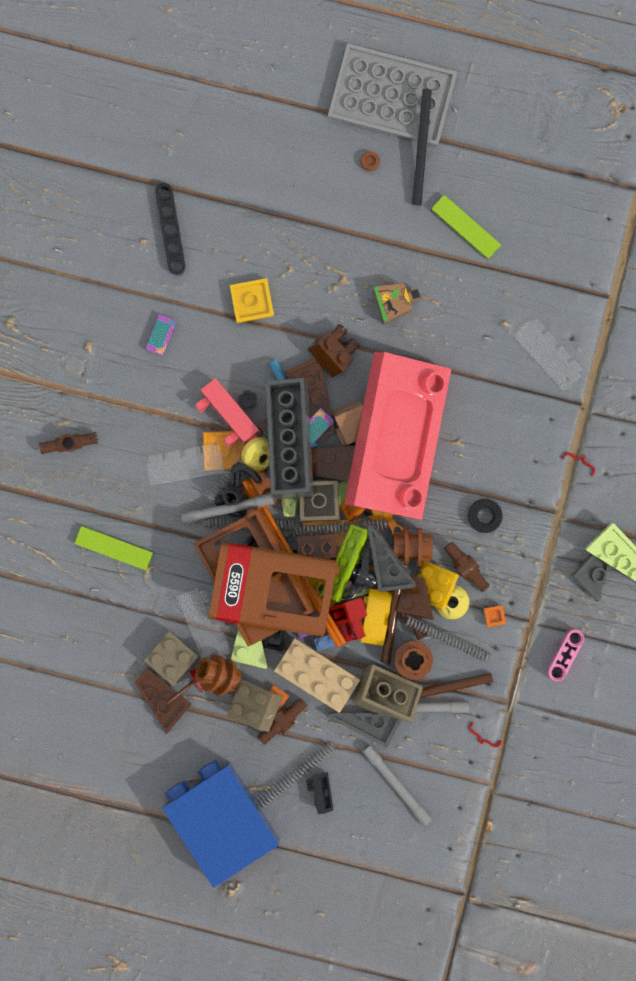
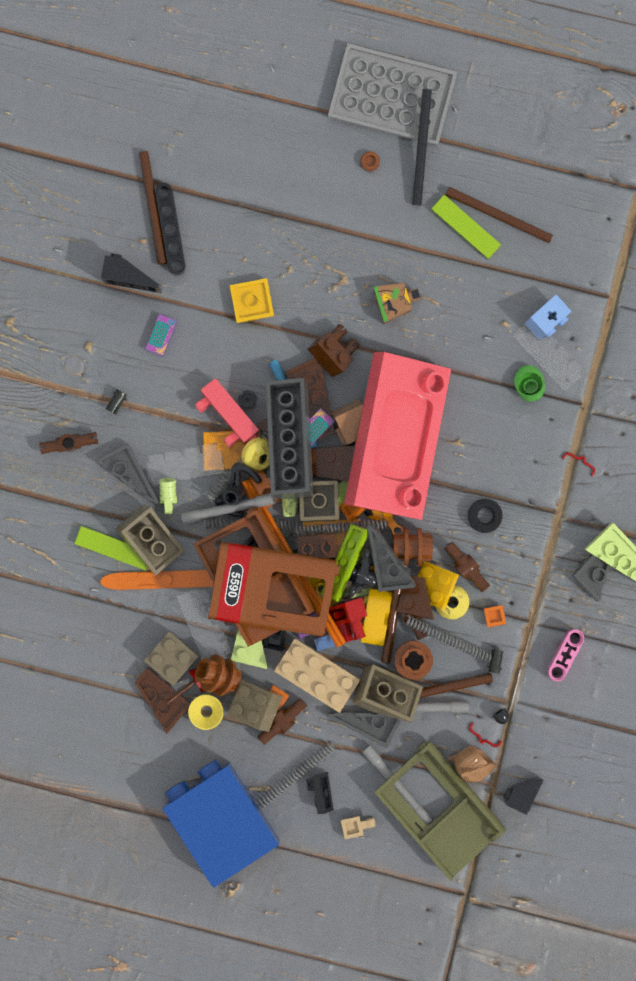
(116, 401): none -> pearl dark grey pin
(122, 273): none -> black slope
(126, 467): none -> dark grey wing
(150, 539): none -> dark tan slope
(152, 207): none -> reddish brown piece
(163, 579): none -> orange piece
(168, 494): none -> yellowish green hinge
(198, 719): none -> light yellow piece
(354, 827): none -> tan plate
(459, 830): none -> olive piece
(472, 764): none -> medium nougat helmet
(495, 662): none -> pearl dark grey pin
(499, 215): none -> reddish brown piece
(501, 716): none -> black hinge
(523, 794): none -> black slope
(529, 383): none -> bright green hat
(539, 322): none -> light blue brick

